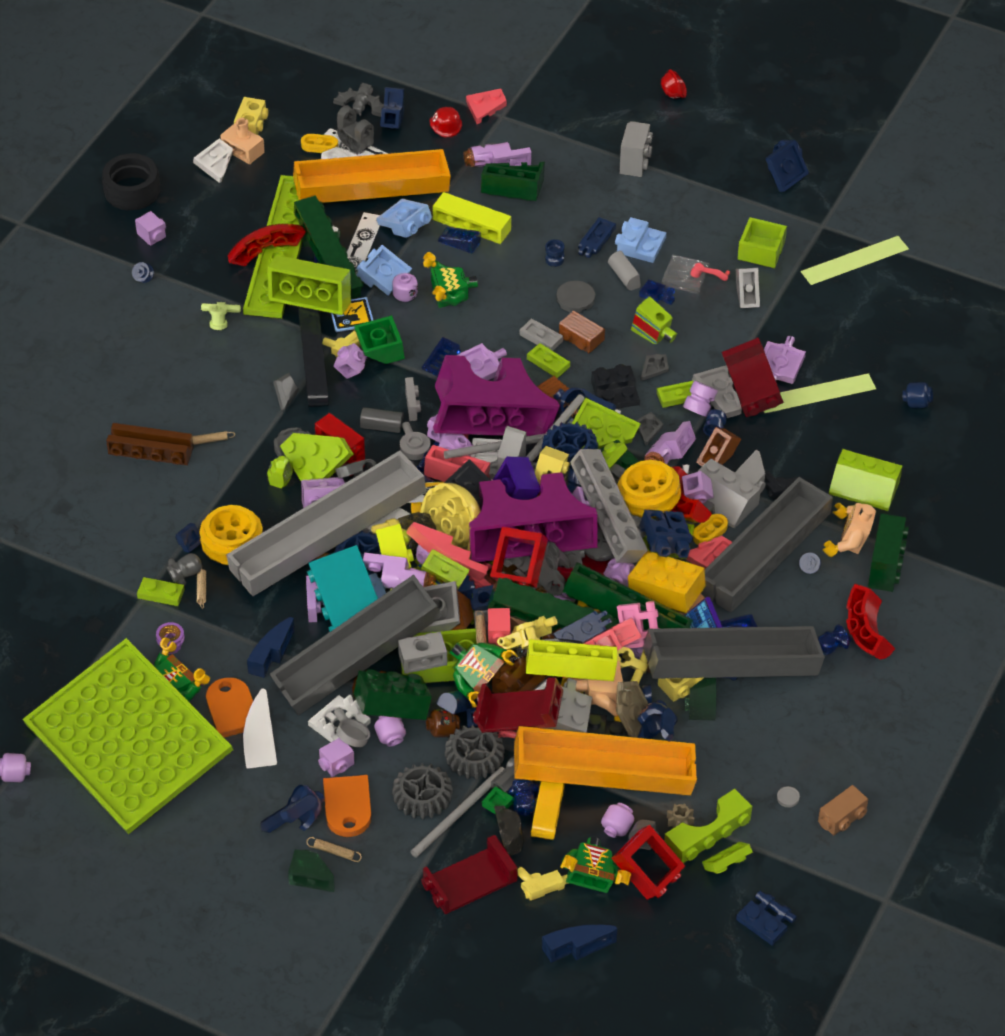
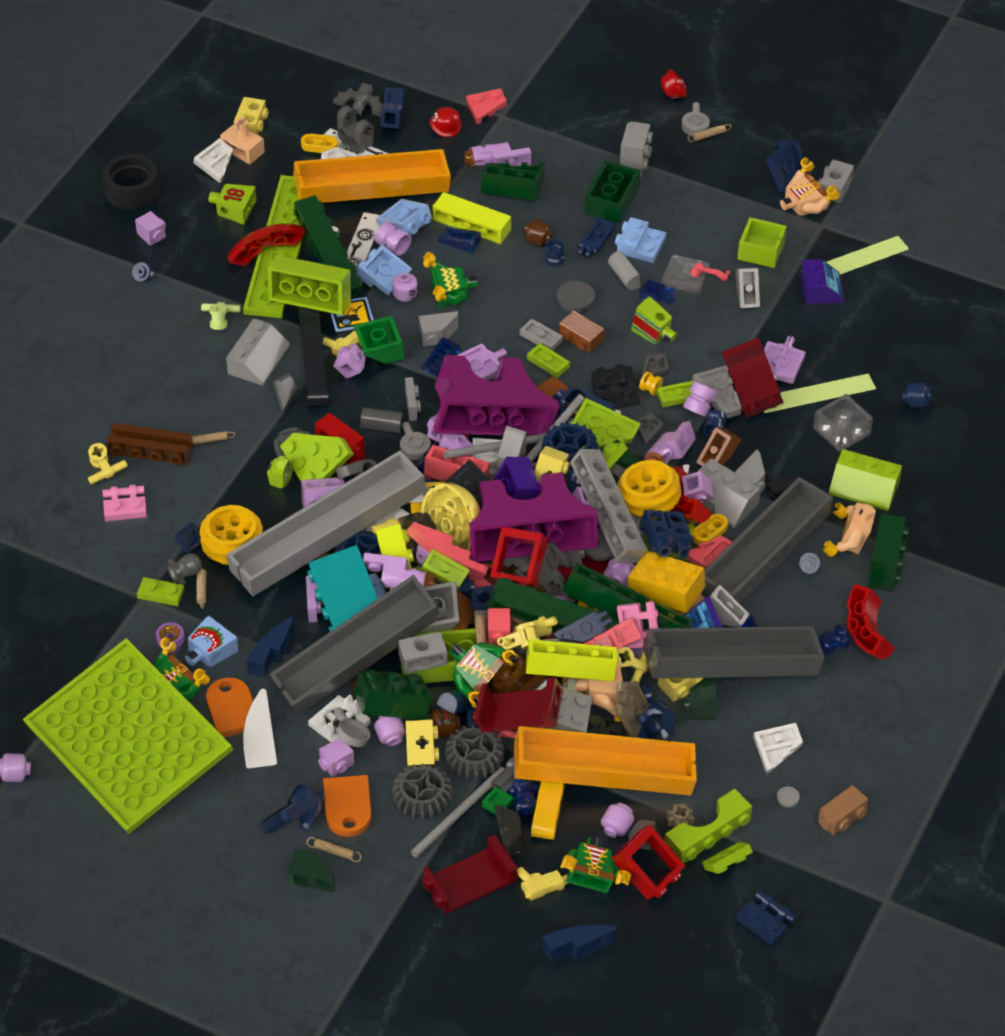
(102, 462): none -> light yellow piece
(125, 507): none -> bright pink plate
(210, 643): none -> light blue torso
(234, 201): none -> lime torso
(257, 352): none -> light grey slope
(393, 238): none -> lavender wheel
(414, 733): none -> light yellow brick
(436, 326): none -> light grey slope
(538, 232): none -> reddish brown head
(612, 191): none -> dark green brick
(650, 383): none -> yellow wheel
(695, 120): none -> light grey piece
(709, 132): none -> tan piece
(727, 608): none -> light grey slope
(777, 744): none -> white wing
(806, 194): none -> torso
(820, 282): none -> dark purple slope
(839, 175): none -> light grey brick
(842, 422): none -> clear brick

